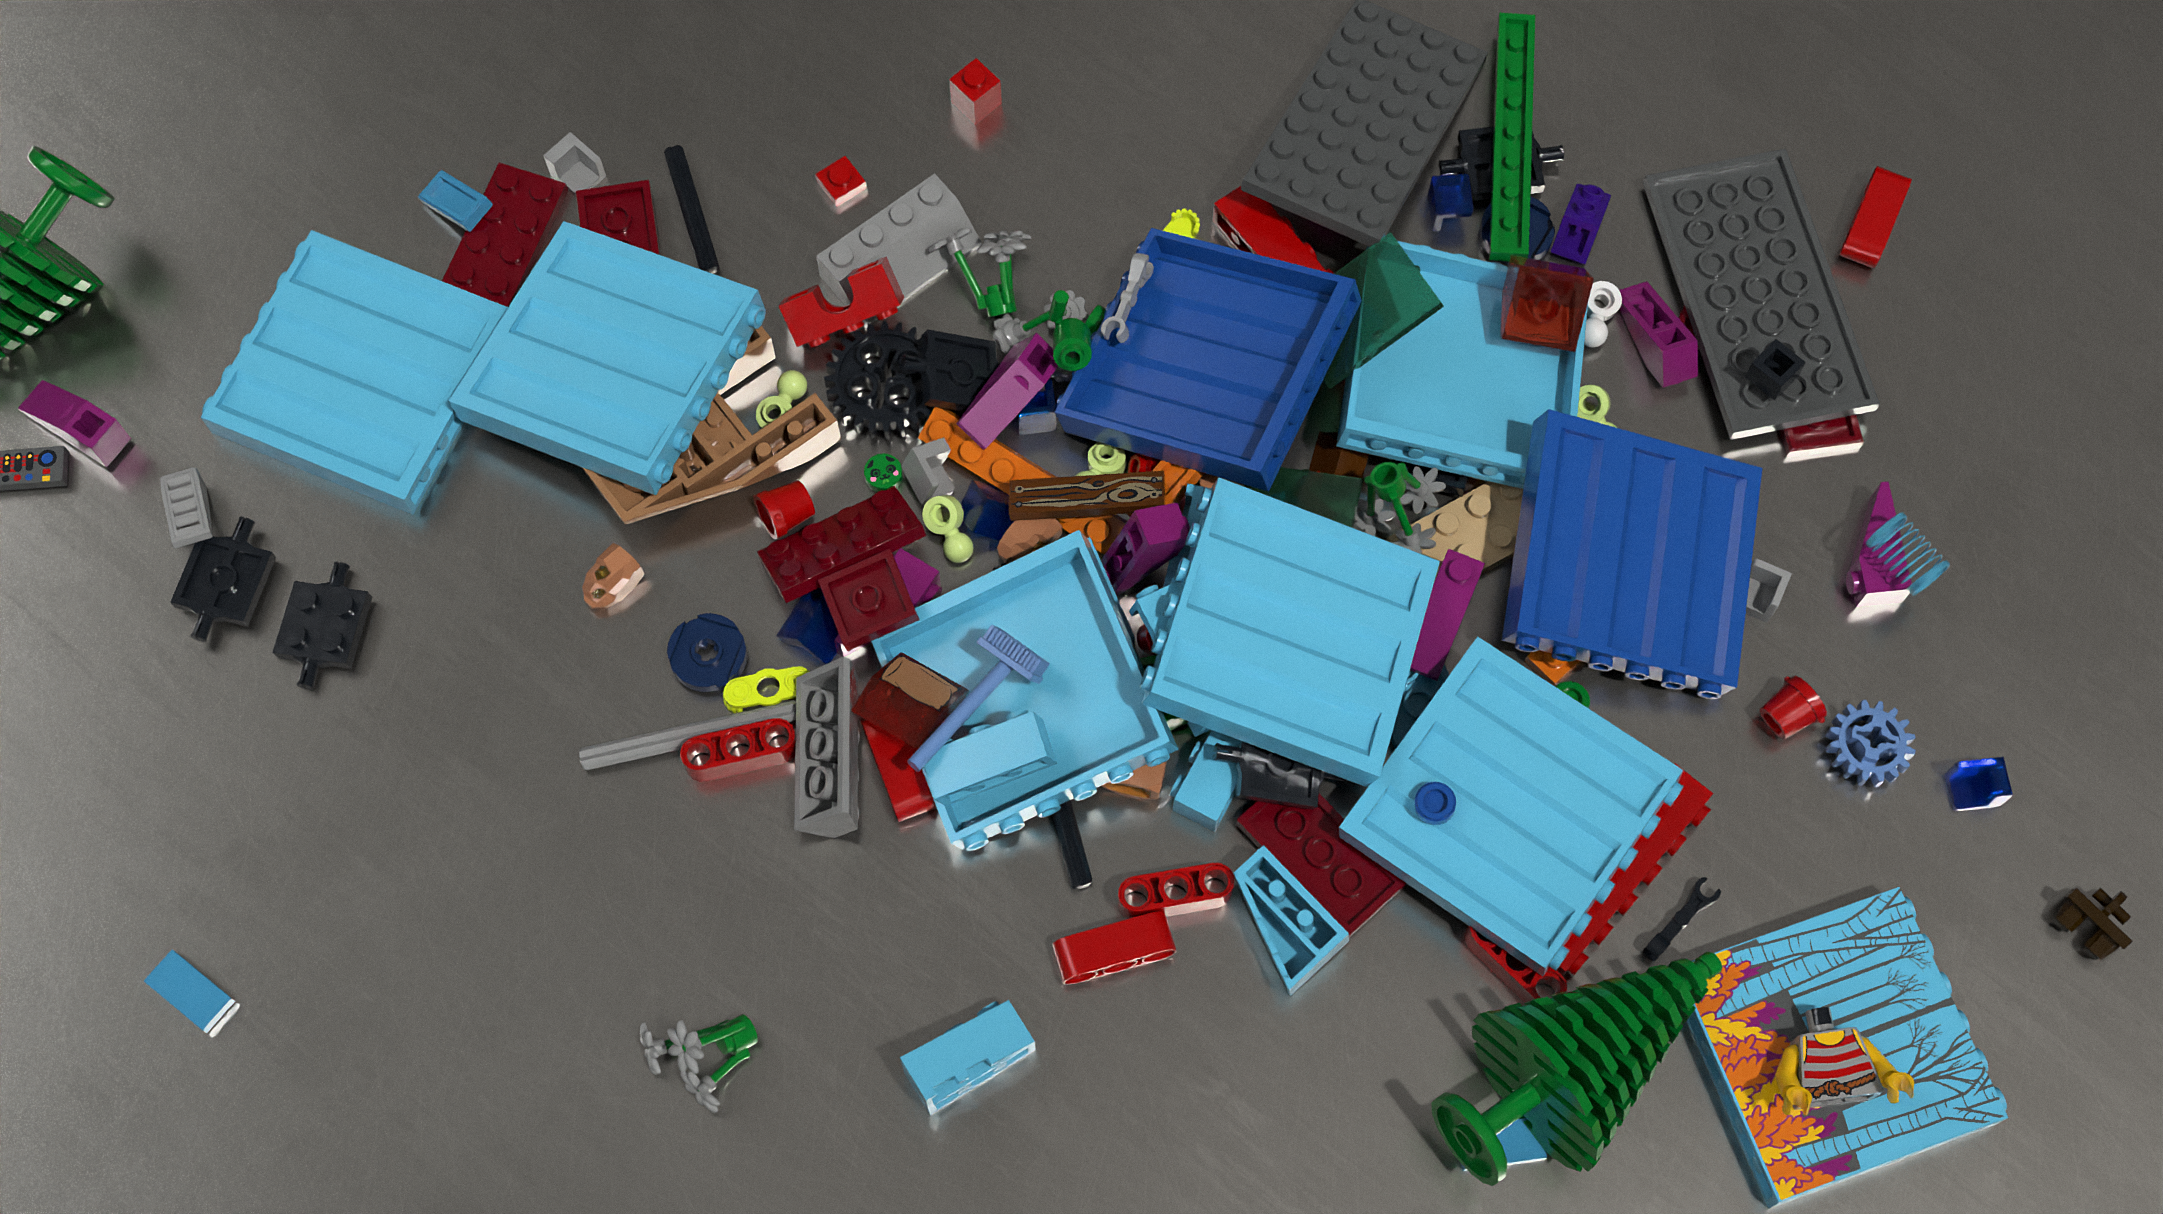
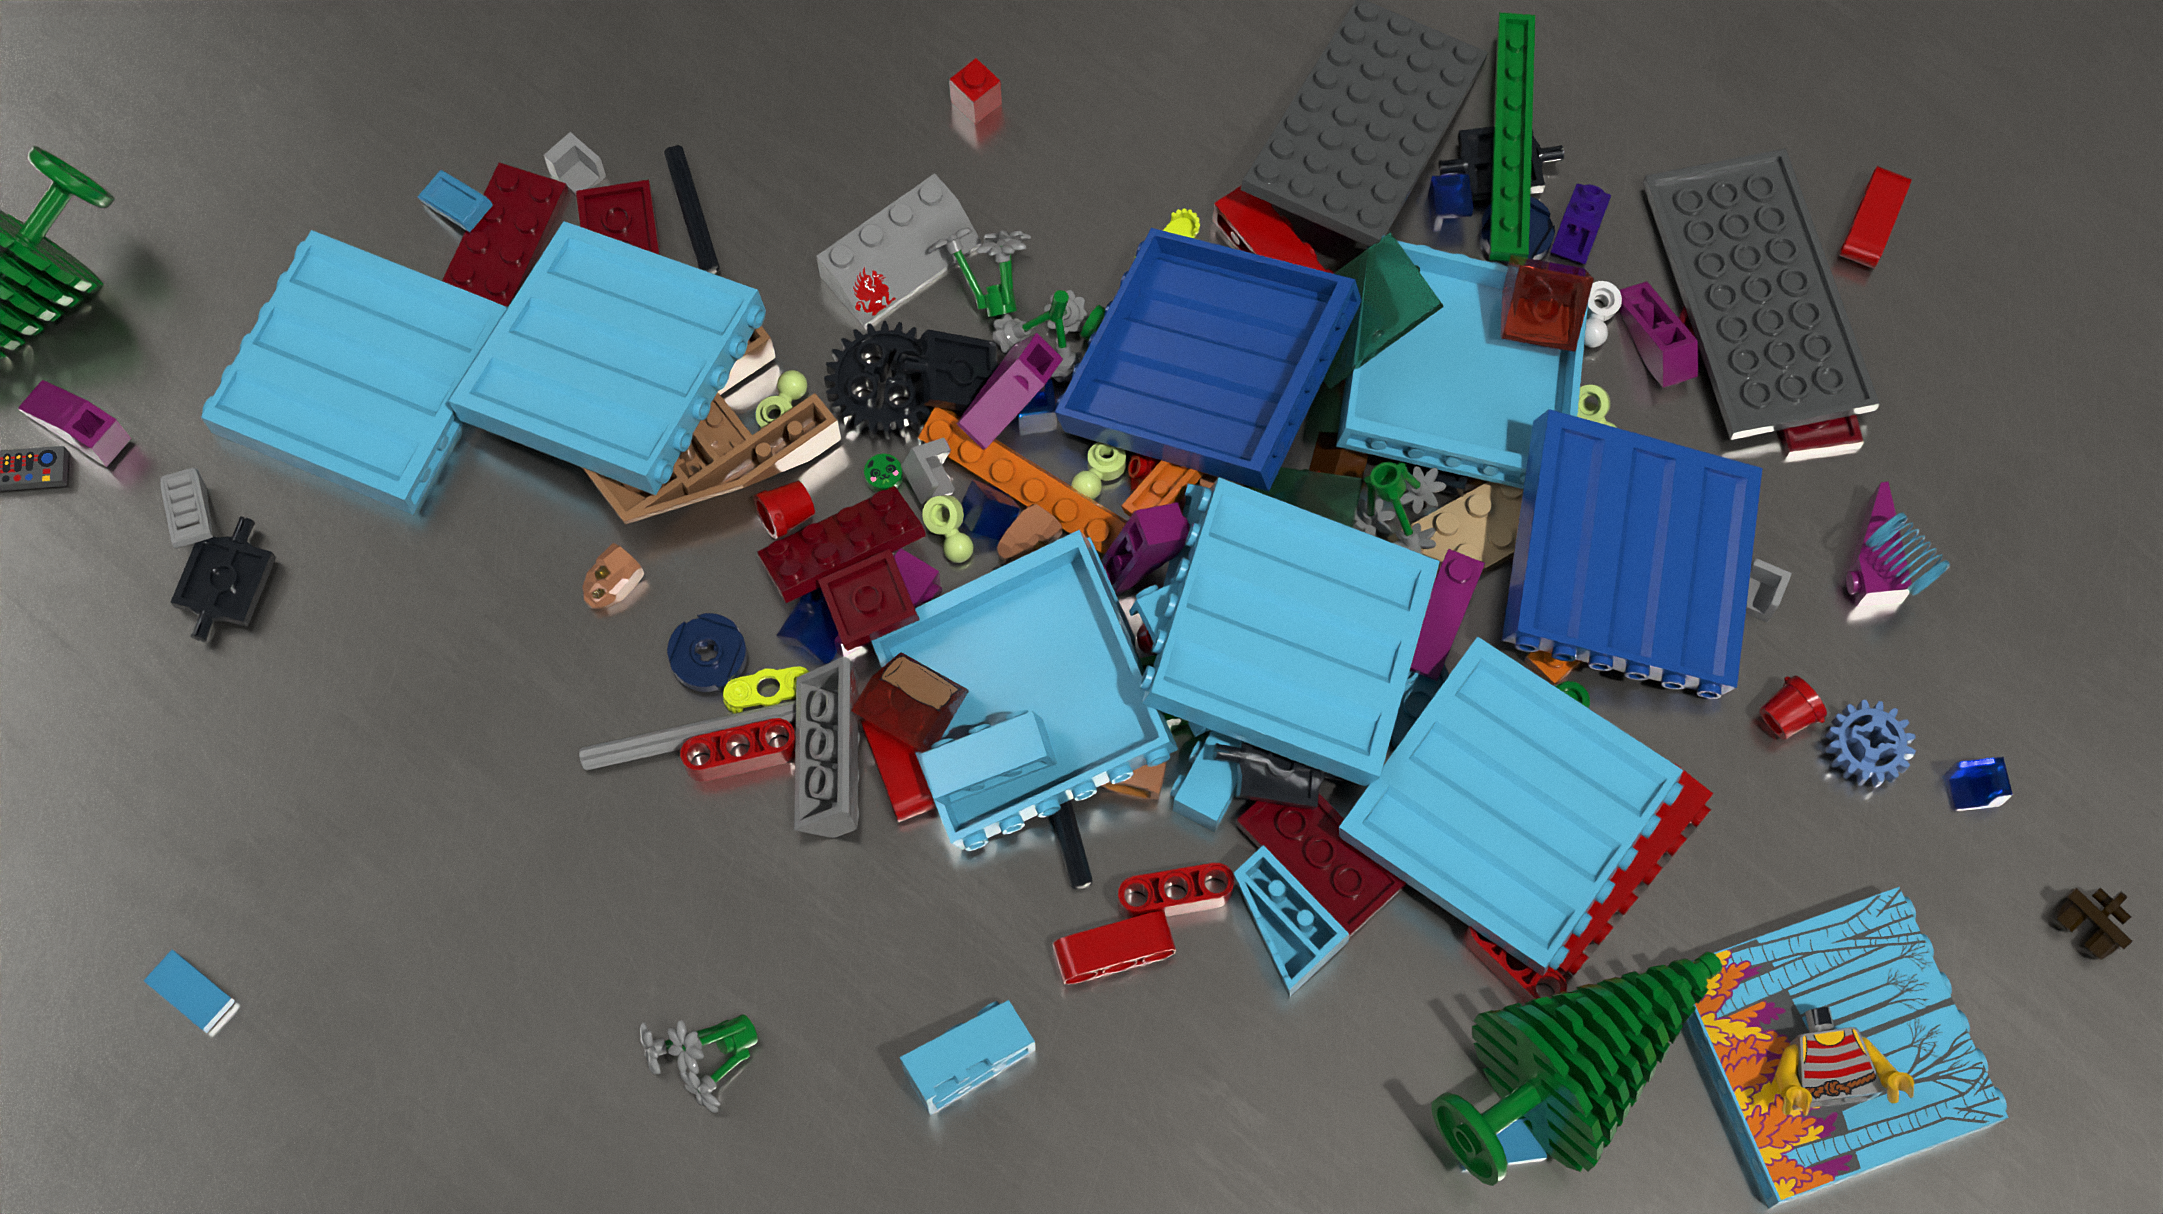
(322, 625): black plate -> none
(814, 318): red arch -> none
(840, 181): red plate -> none
(1012, 656): medium blue piece -> none
(1072, 344): green brick -> none
(1085, 495): reddish brown tile -> none
(1139, 273): light grey piece -> none
(1435, 803): blue tile -> none
(1694, 904): black piece -> none
(1775, 369): black plate -> none

